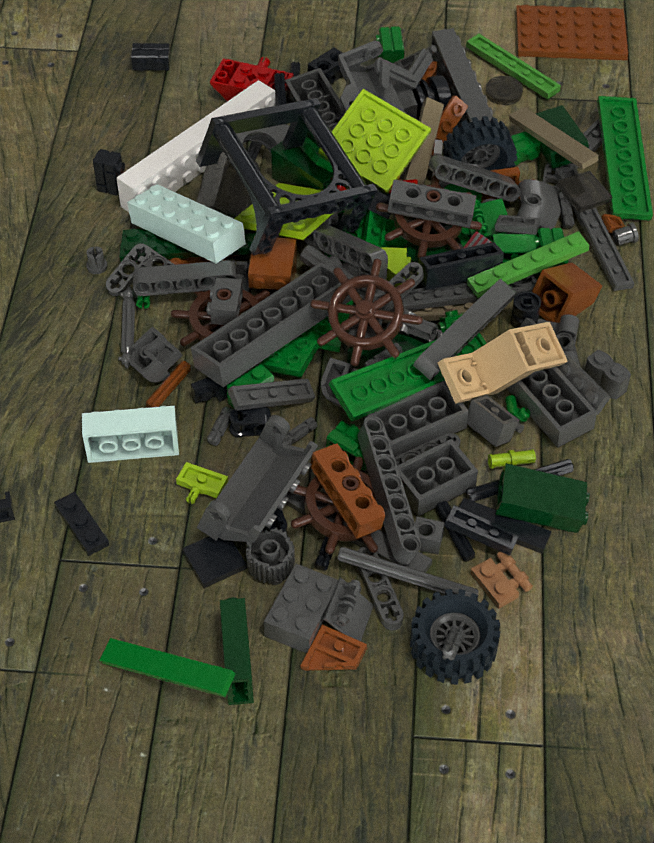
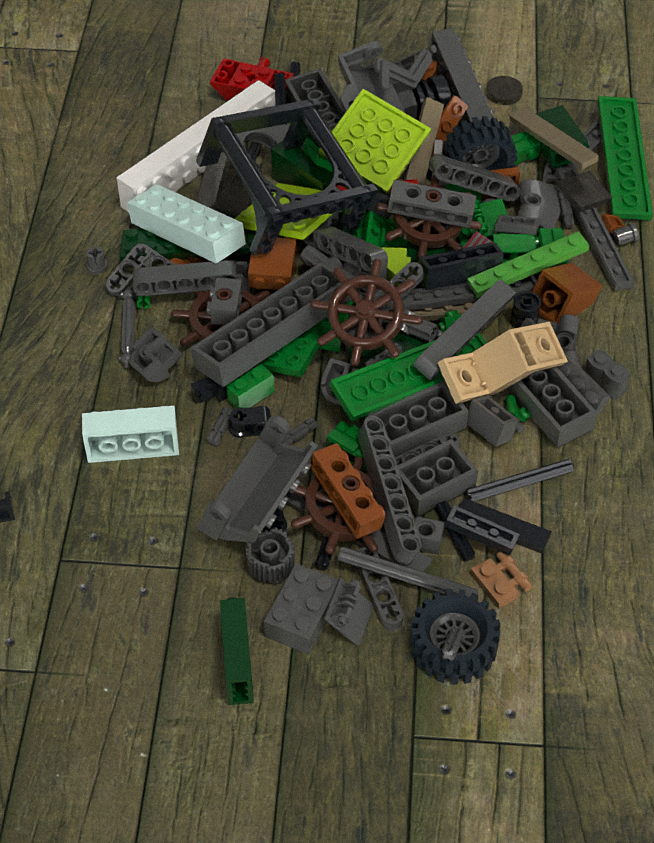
(81, 523): black plate -> none
(107, 169): black brick -> none
(151, 56): black brick -> none
(168, 385): dark orange axle -> none
(168, 667): green tile -> none
(200, 481): lime plate -> none
(214, 560): black tile -> none
(271, 394): dark grey plate -> none
(329, 65): black brick -> none
(333, 651): dark orange wing -> none
(392, 43): green brick -> none
(512, 458): lime pin -> none
(513, 66): bright green plate -> none
(542, 498): dark green brick -> none
(571, 32): dark orange plate -> none

